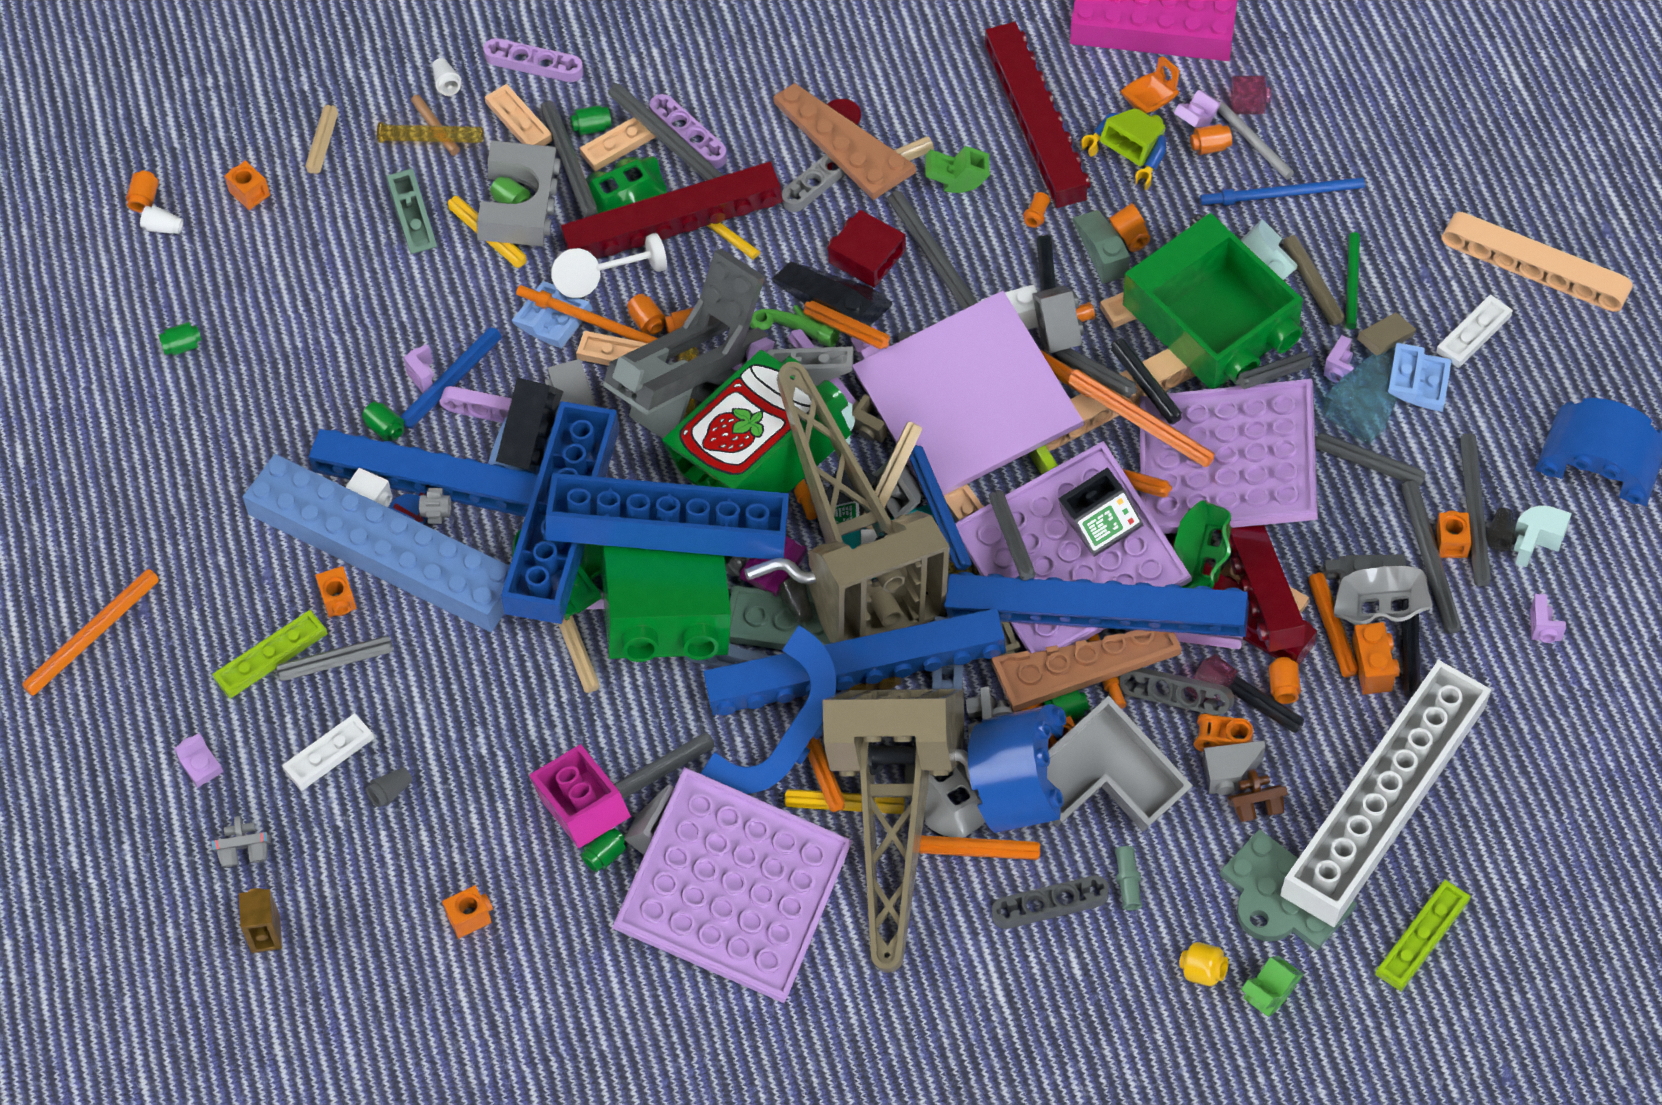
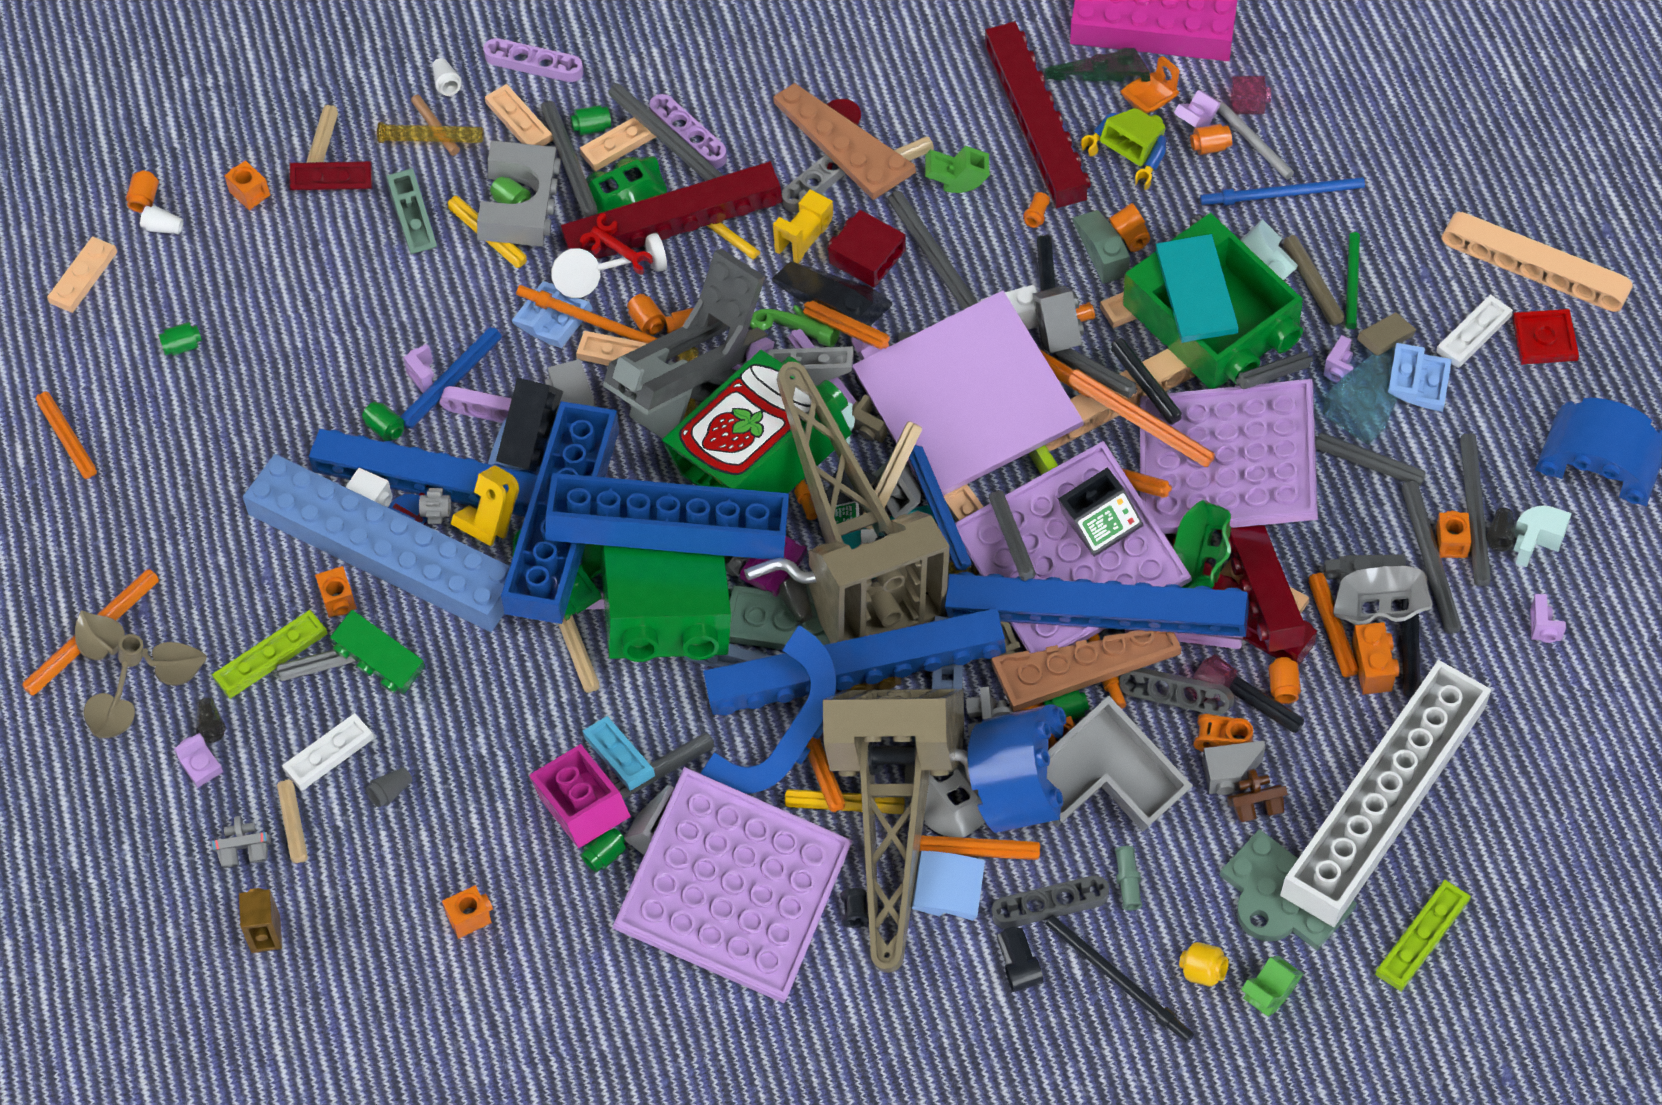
(66, 435): none -> orange axle
(82, 274): none -> light nougat plate
(102, 635): none -> dark tan plant
(209, 721): none -> clear smoke cone
(292, 821): none -> tan axle
(331, 175): none -> dark red tile
(376, 653): none -> green brick
(494, 507): none -> yellow piece
(603, 234): none -> red bar
(618, 753): none -> medium azure plate
(811, 220): none -> yellow piece
(854, 908): none -> black bush
(948, 884): none -> light blue slope
(1021, 967): none -> black piece
(1103, 67): none -> wing
(1164, 1016): none -> black bar
(1196, 288): none -> teal tile
(1545, 336): none -> red tile

